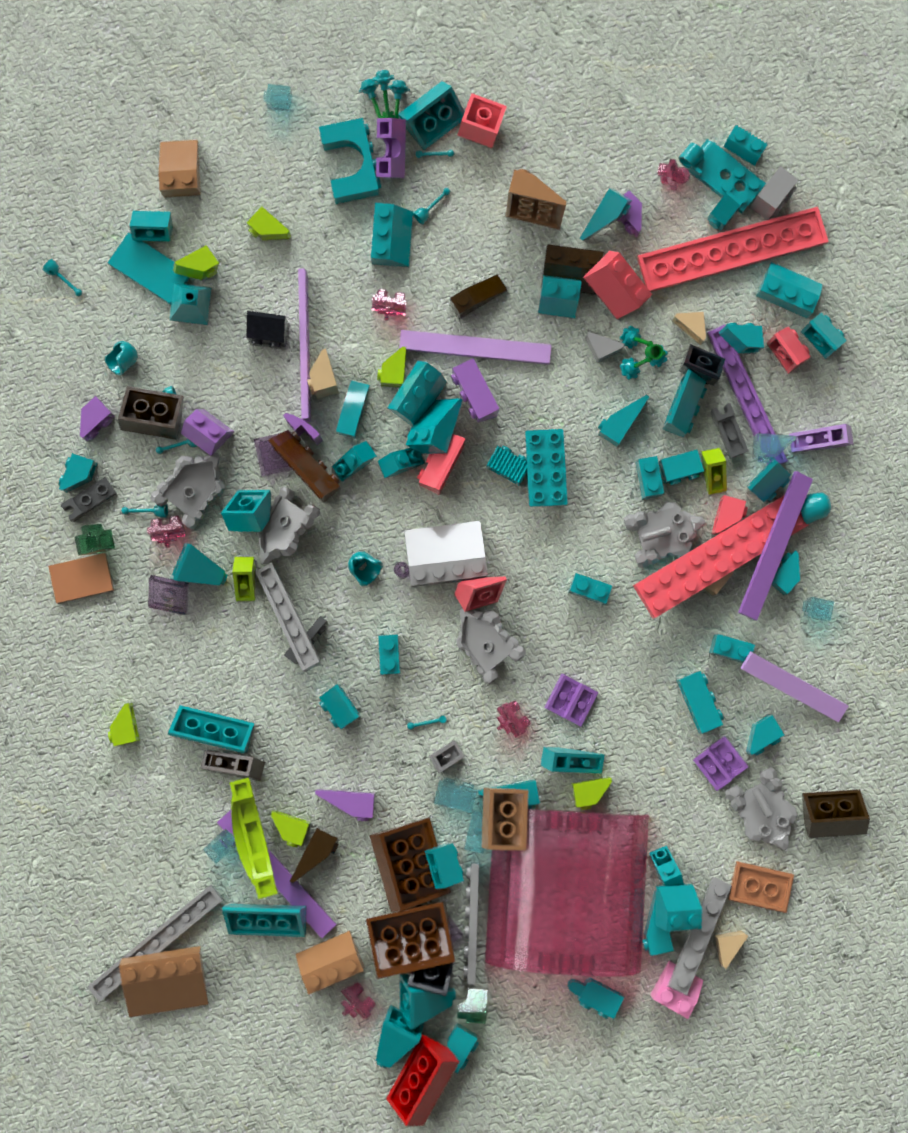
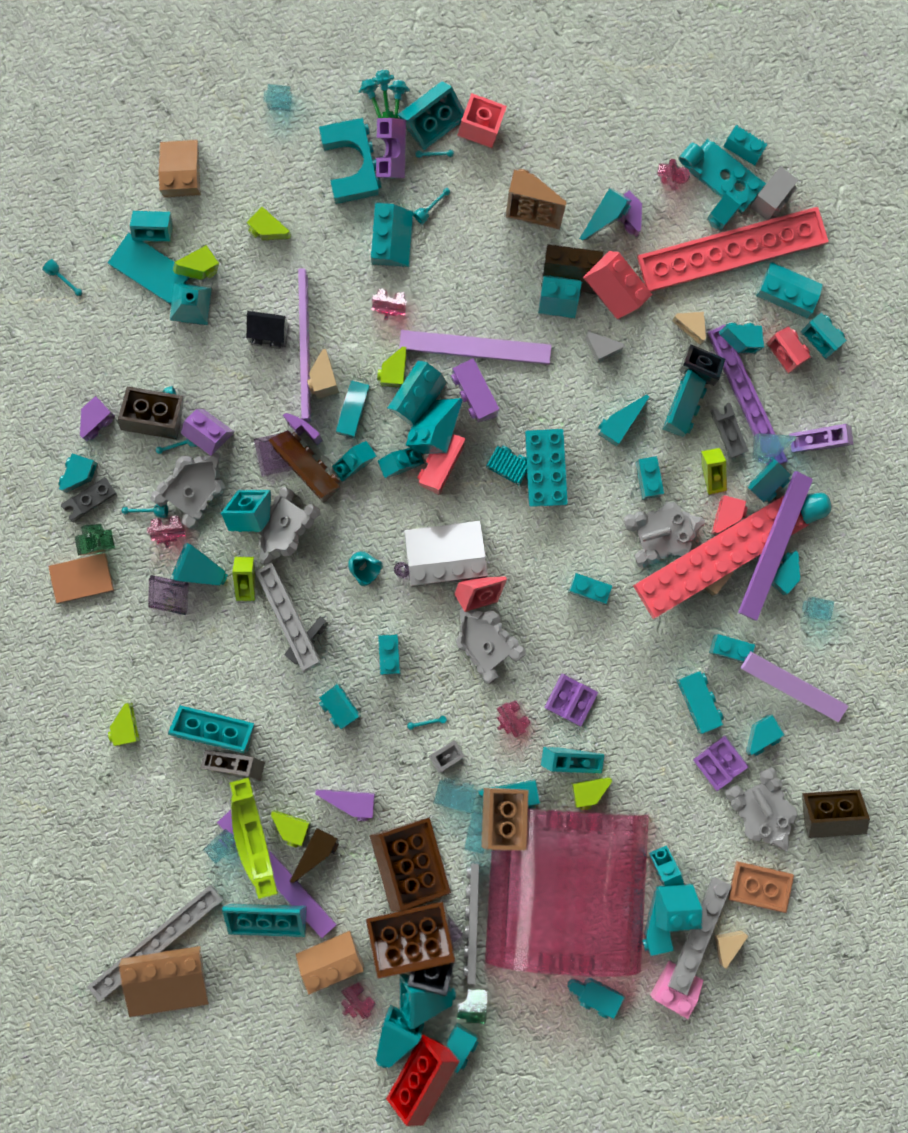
(121, 357): teal hair -> none
(444, 865): teal brick -> none
(477, 296): dark brown slope -> none
(654, 353): teal plant -> none
(680, 467): teal brick -> none

